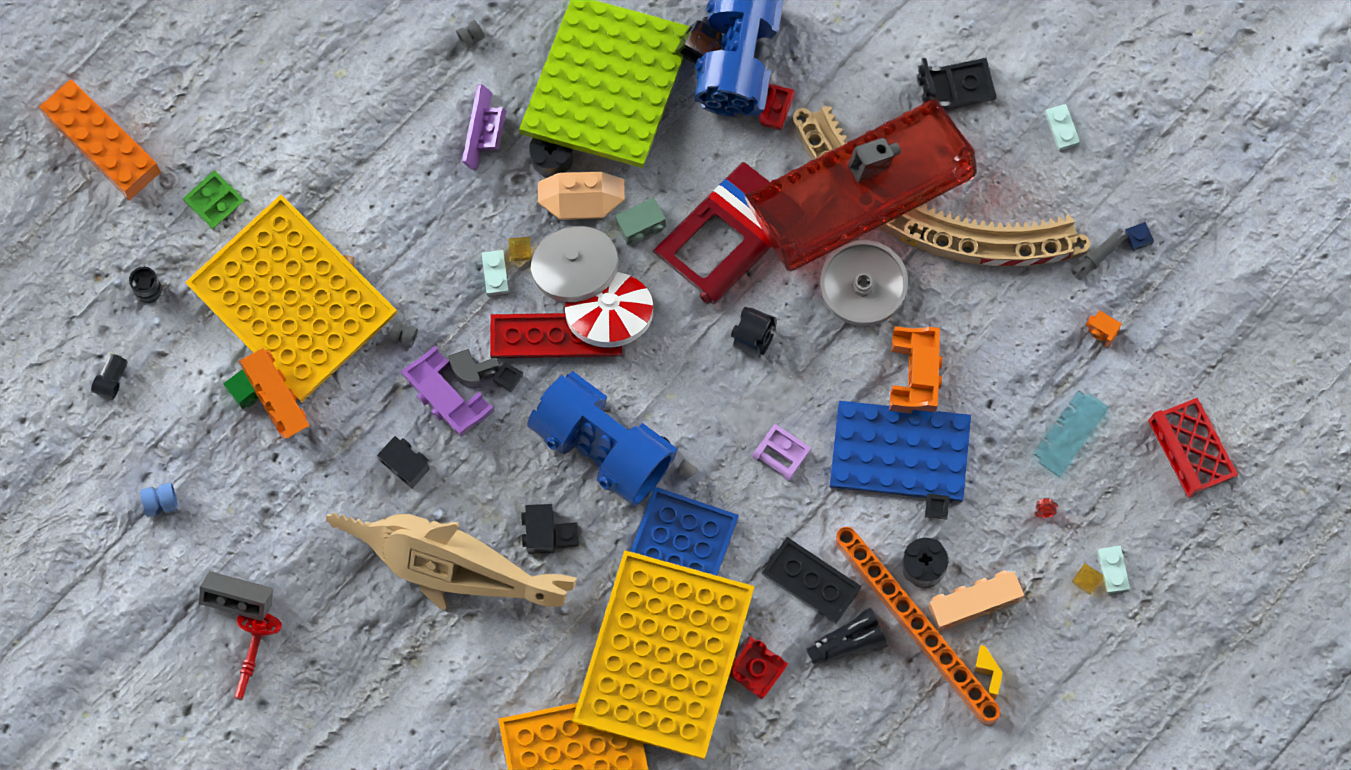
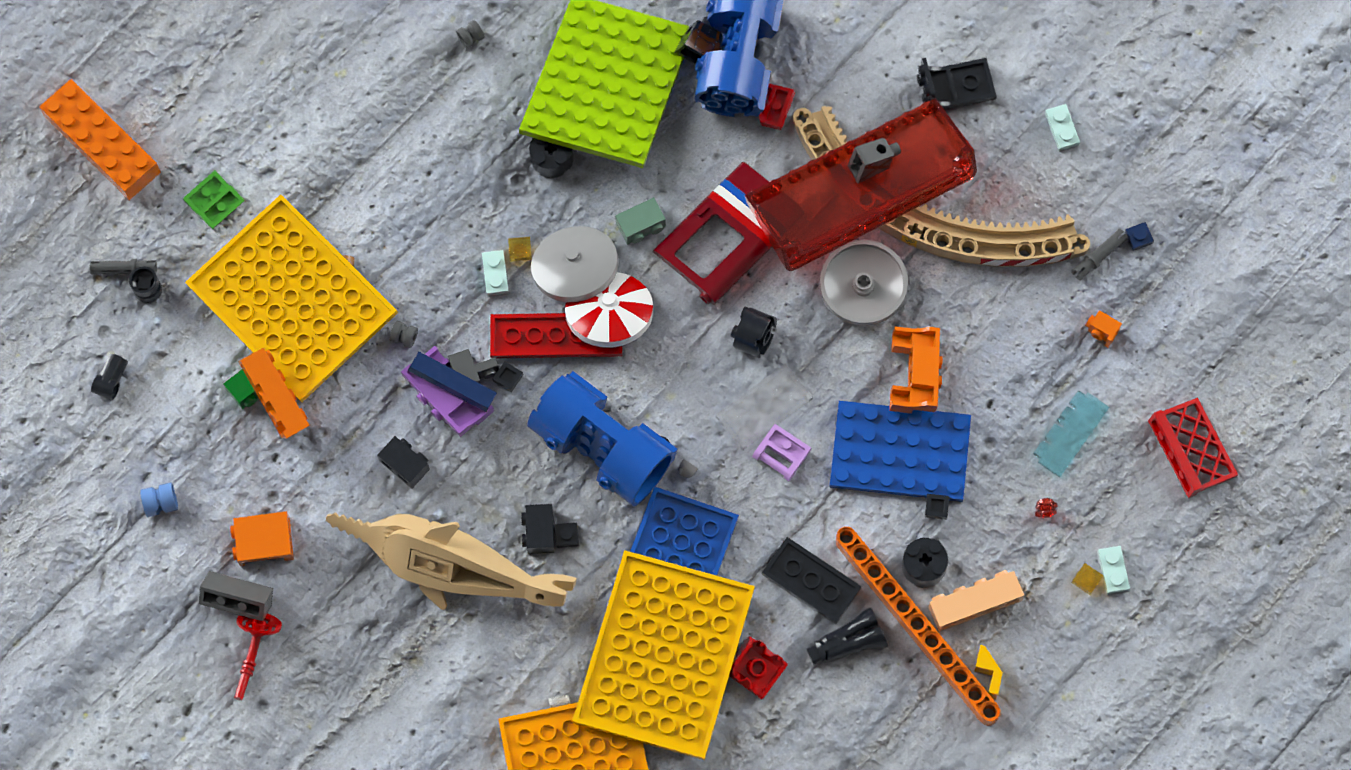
(120, 267): none -> dark grey pin
(262, 538): none -> orange panel
(452, 381): none -> dark blue tile
(484, 128): medium lavender bracket -> none
(565, 699): none -> white piece
(581, 194): light nougat wedge -> none

